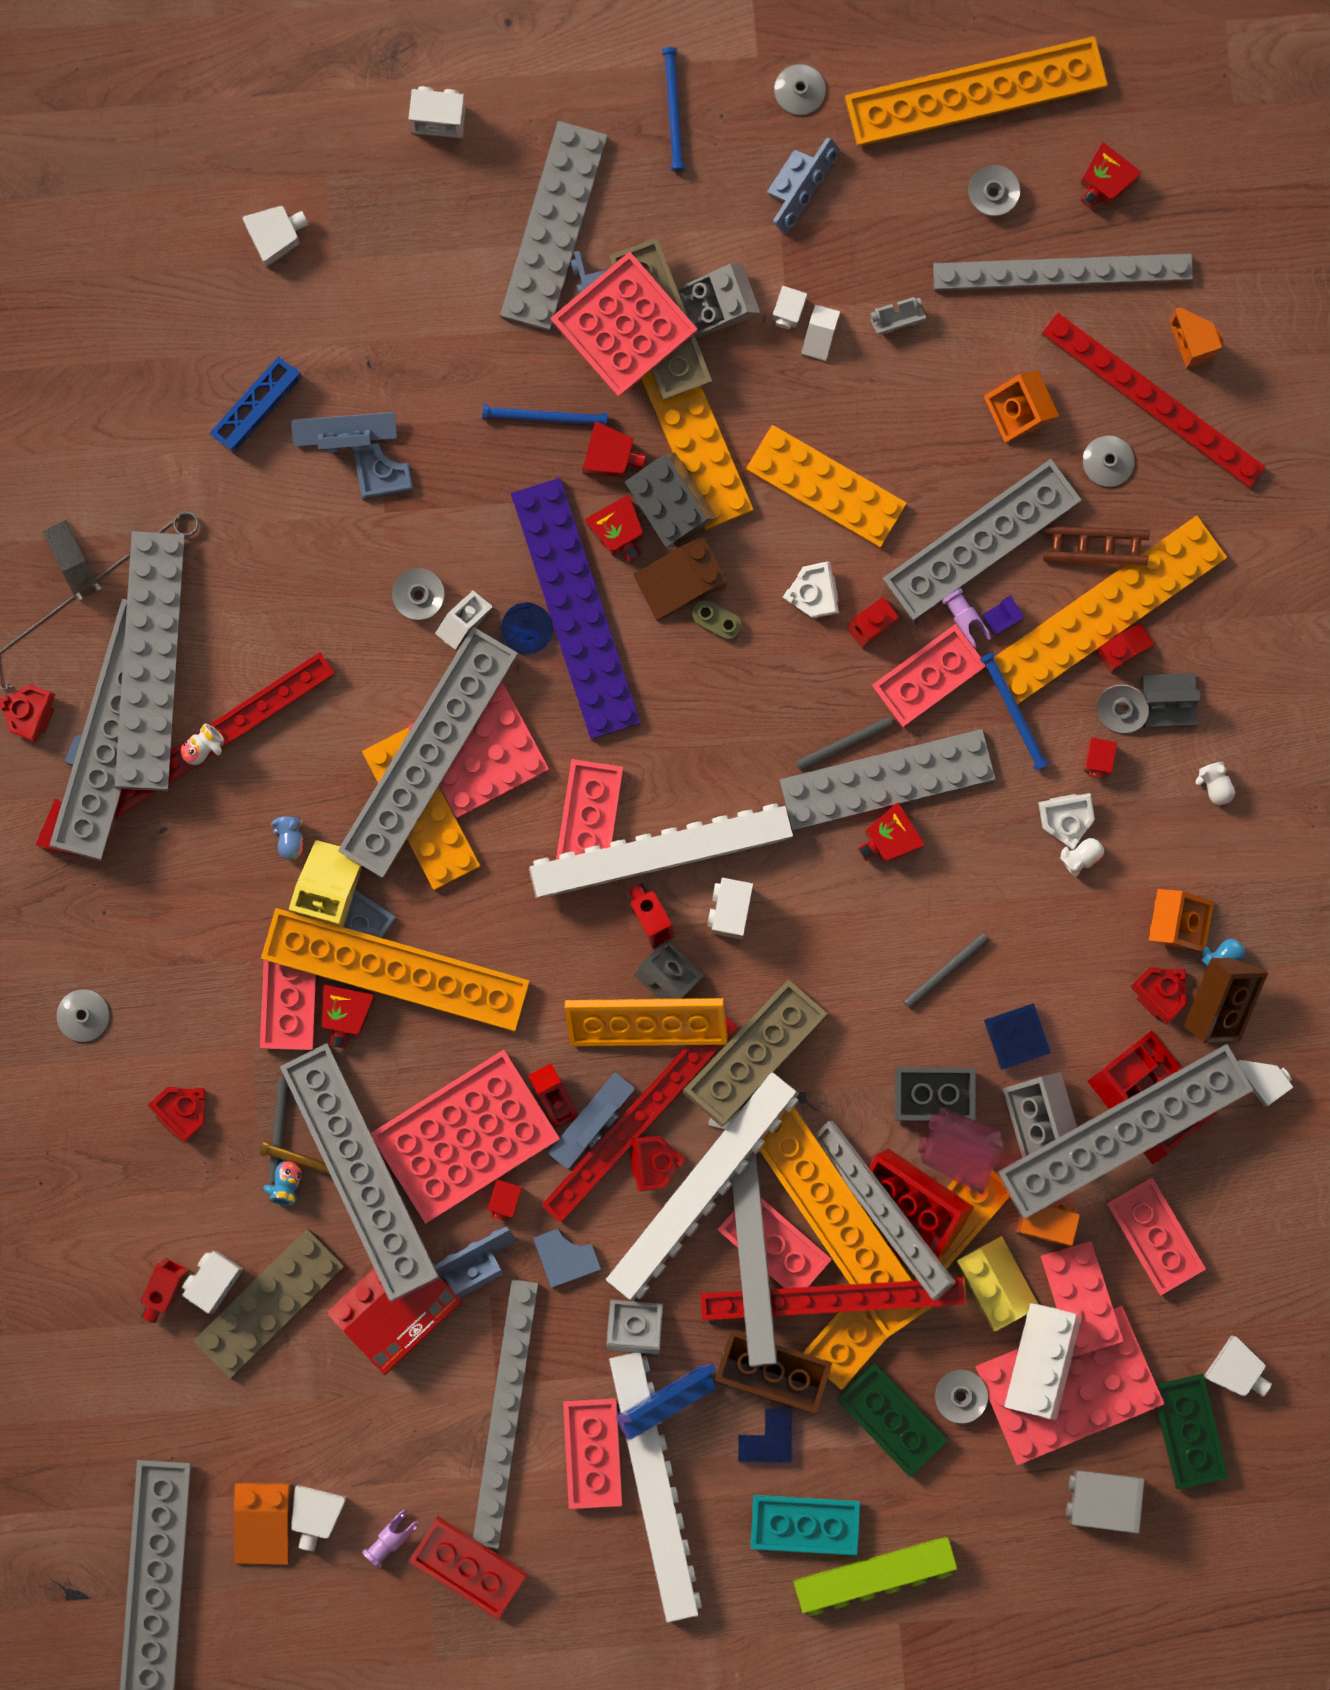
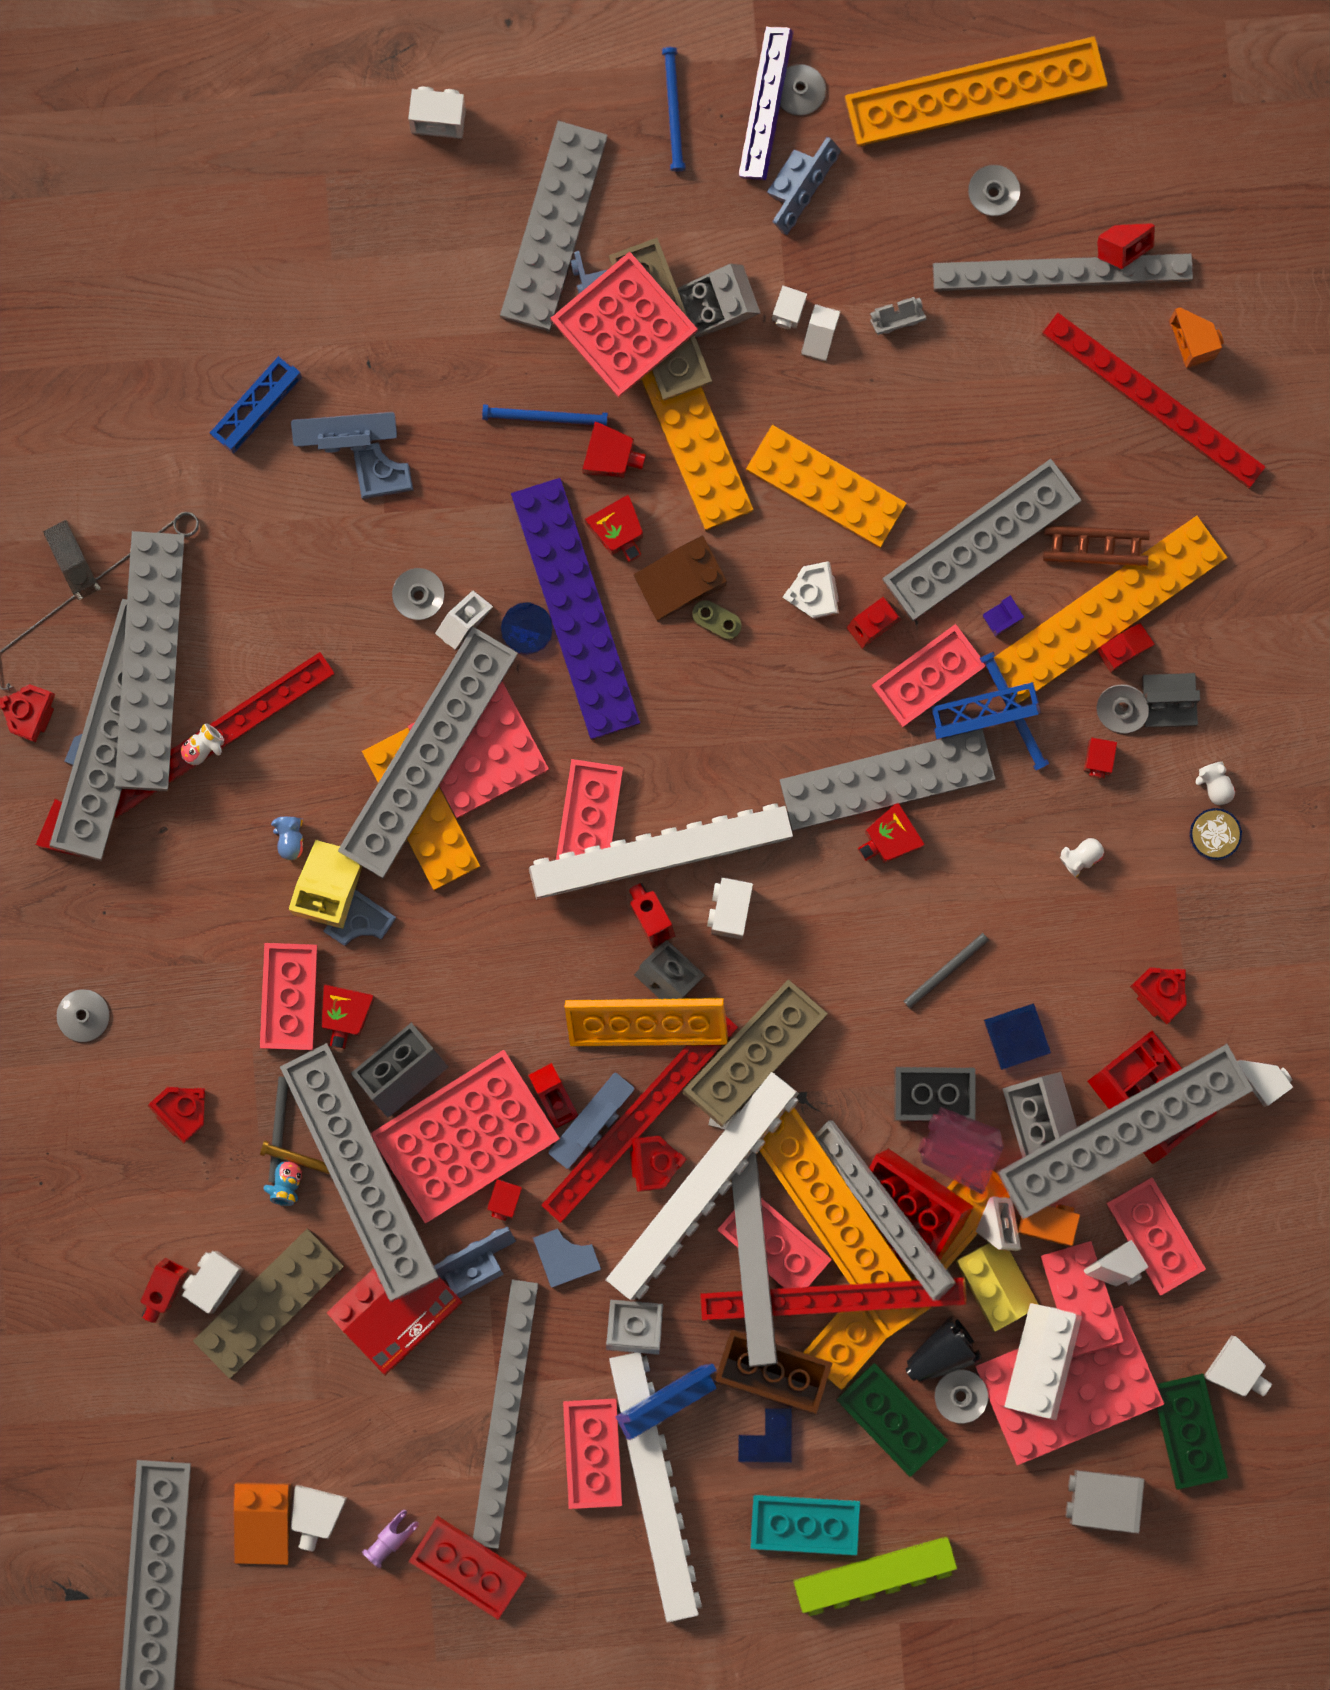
(274, 232): white torso -> none
(395, 969): light orange plate -> none
(399, 1070): none -> dark grey slope
(670, 499): dark grey brick -> none
(766, 103): none -> plate
(844, 743): dark grey bar -> none
(943, 1352): none -> black cone
(964, 615): lavender piece -> none
(987, 720): none -> blue fence
(999, 1224): none -> white slope
(1021, 405): orange slope -> none
(1067, 817): white plate -> none
(1099, 470): light grey dish -> none
(1107, 177): red torso -> none
(1119, 1265): none -> white slope
(1125, 243): none -> red slope
(1181, 920): orange slope -> none
(1215, 834): none -> tile
(1225, 1000): reddish brown slope -> none
(1228, 949): dark azure animal -> none

